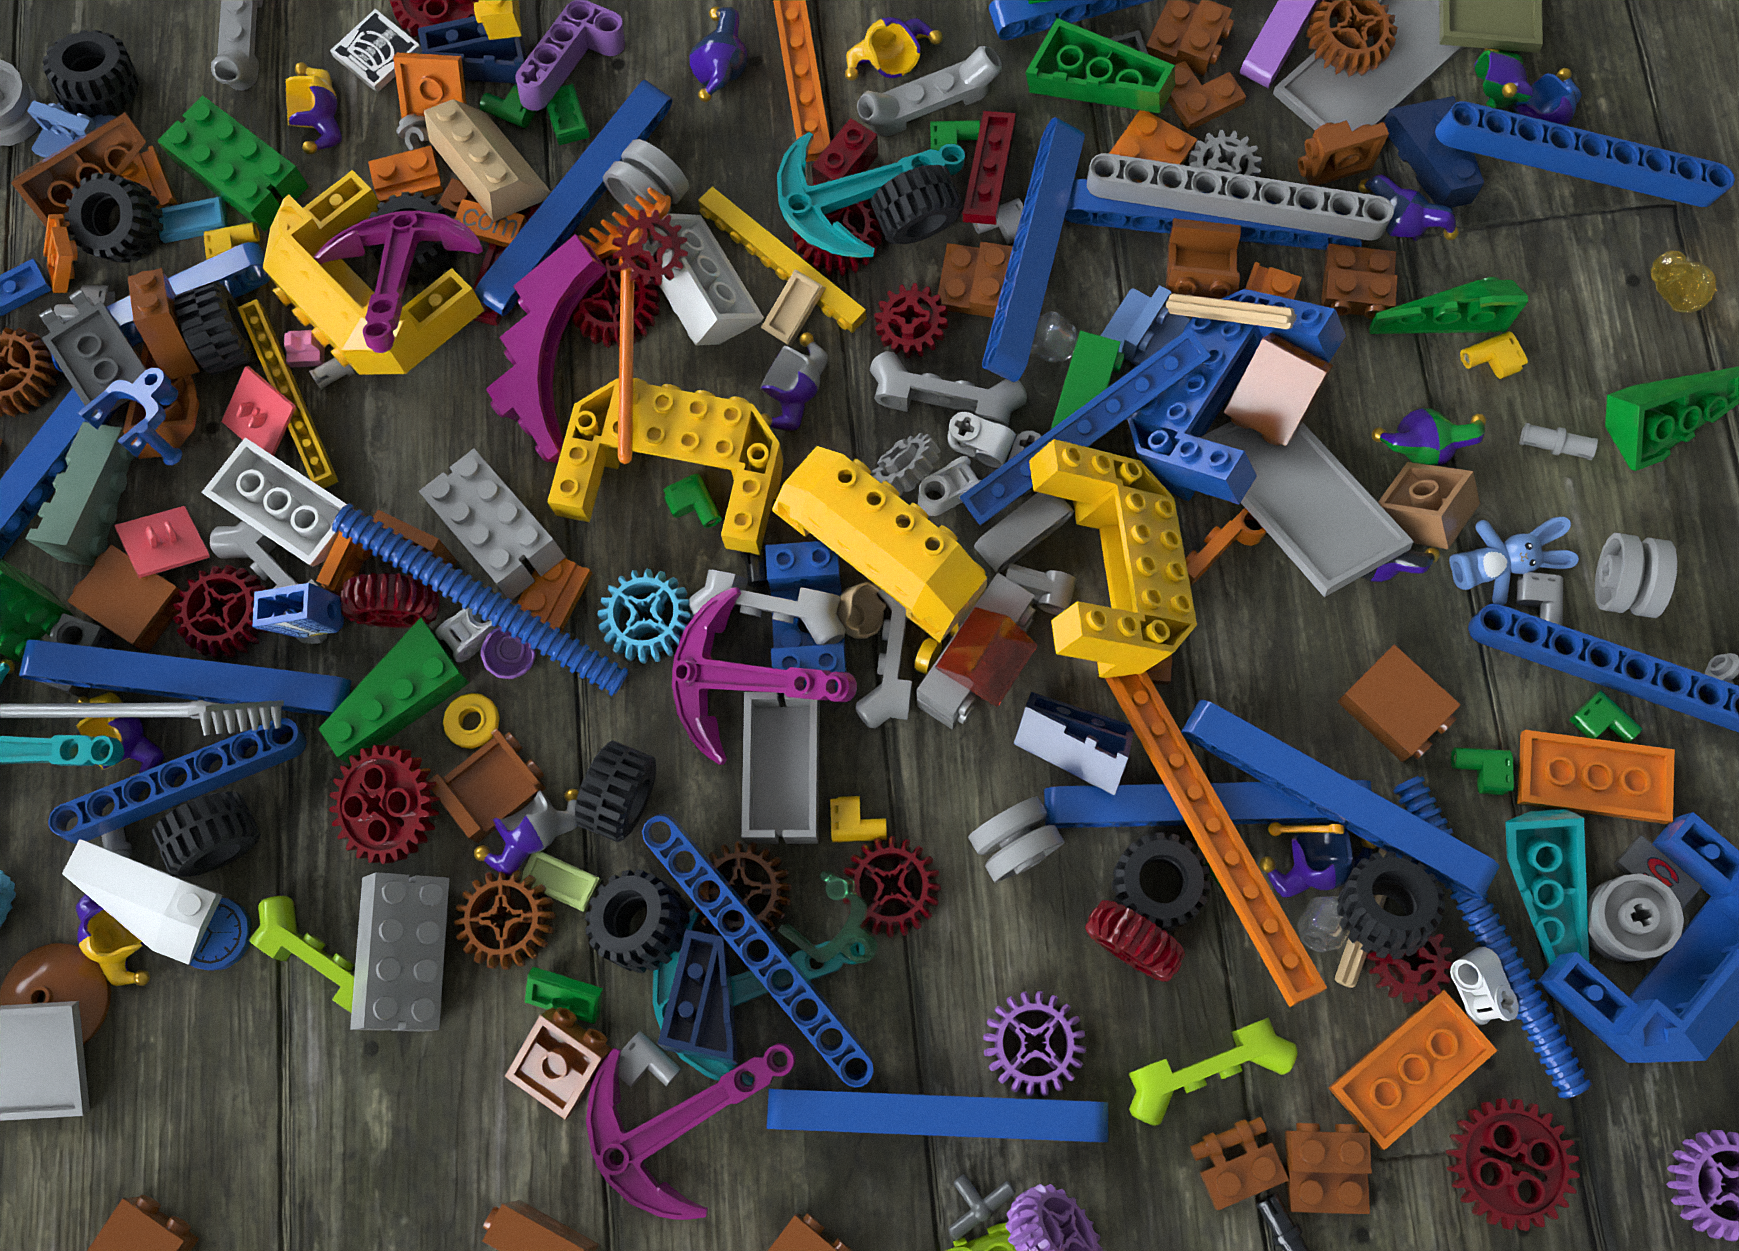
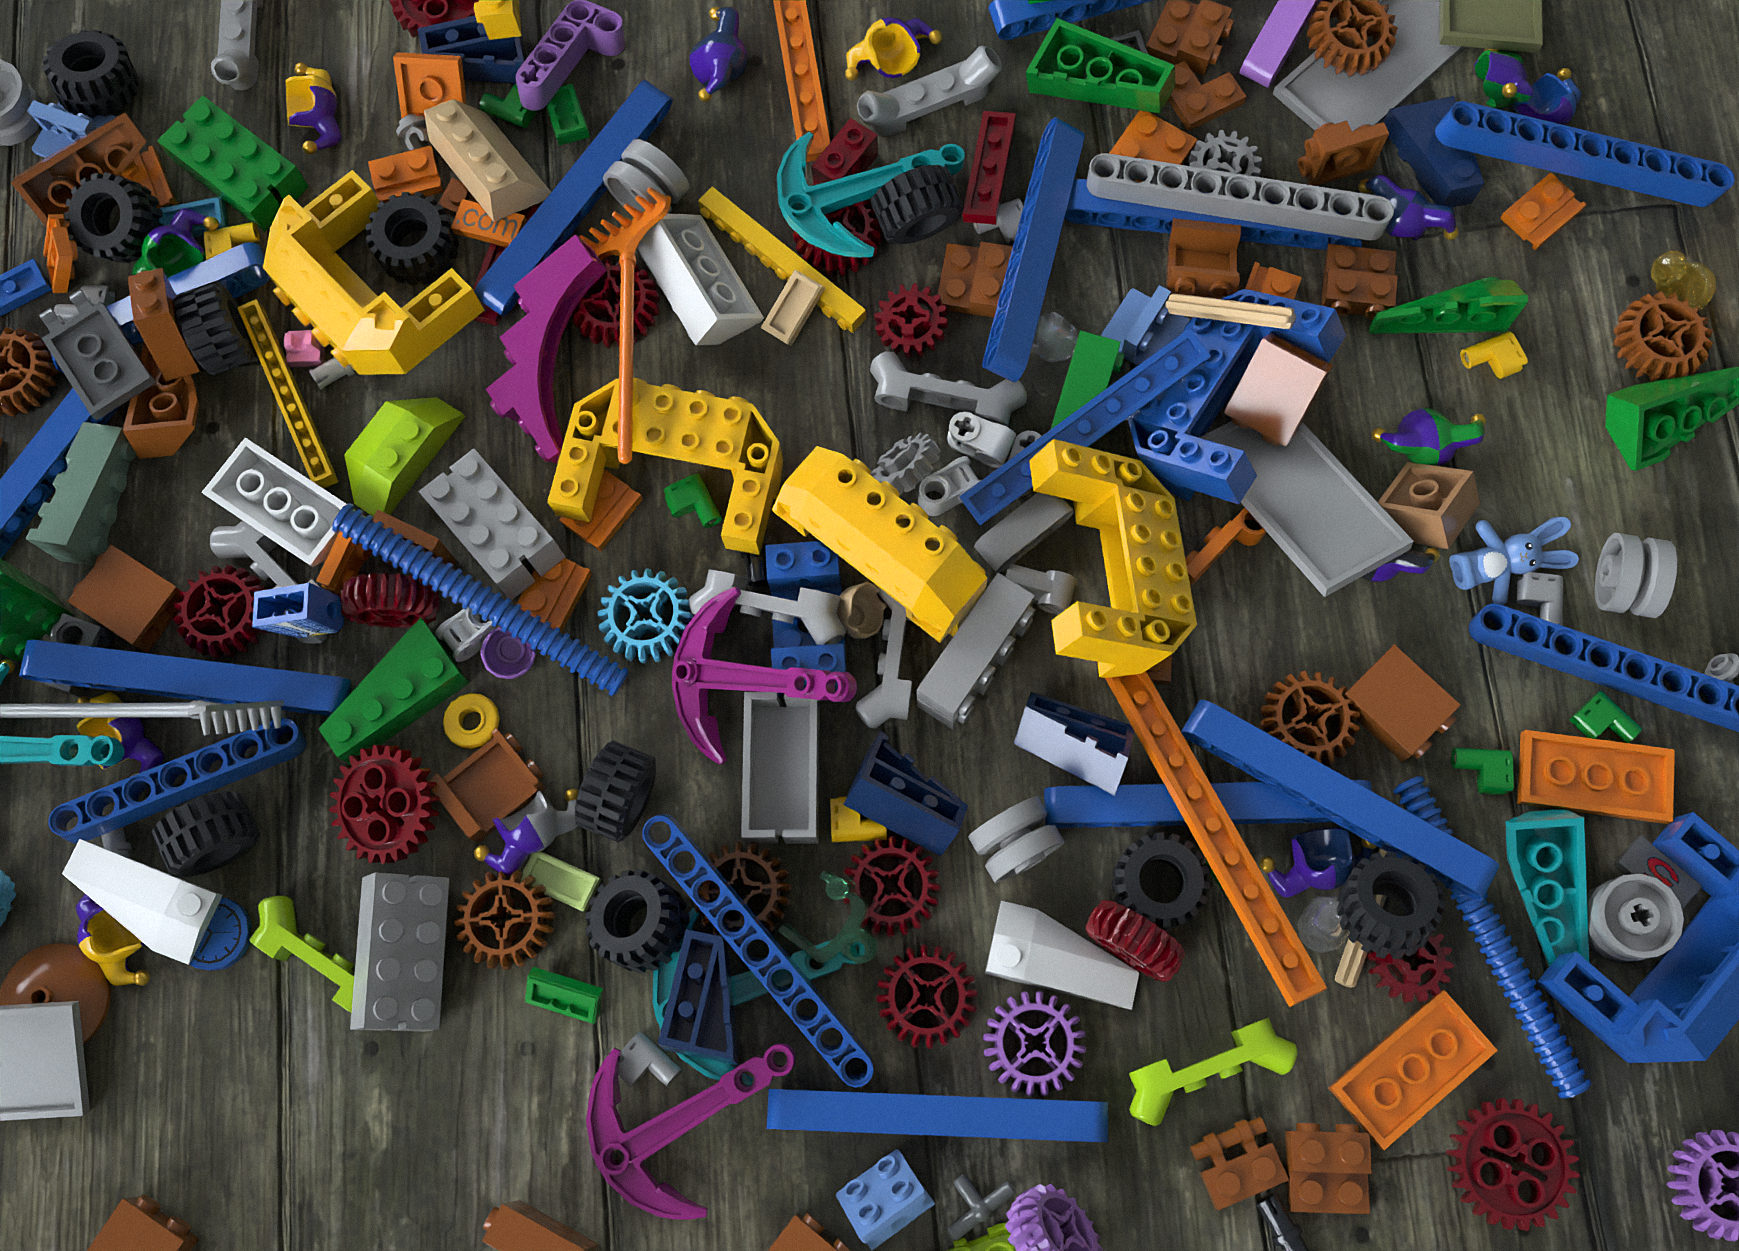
(149, 390): blue piece -> none
(161, 541): coral piece -> none
(173, 246): none -> green piece
(258, 411): coral piece -> none
(371, 48): tile -> none
(397, 450): none -> lime wedge
(400, 235): magenta piece -> none
(558, 1061): plate -> none
(611, 509): none -> orange plate
(664, 244): dark red gear -> none
(793, 382): piece -> none
(884, 1199): none -> medium blue bracket
(904, 799): none -> dark blue wedge
(927, 655): yellow tile -> none
(952, 131): green piece -> none
(952, 975): none -> dark red gear
(987, 654): clear red slope -> none
(1048, 955): none -> white wedge
(1276, 829): light orange hinge -> none
(1304, 705): none -> dark orange gear
(1484, 987): white piece -> none
(1543, 211): none -> orange plate
(1558, 441): light grey pin -> none
(1665, 319): none -> dark orange gear

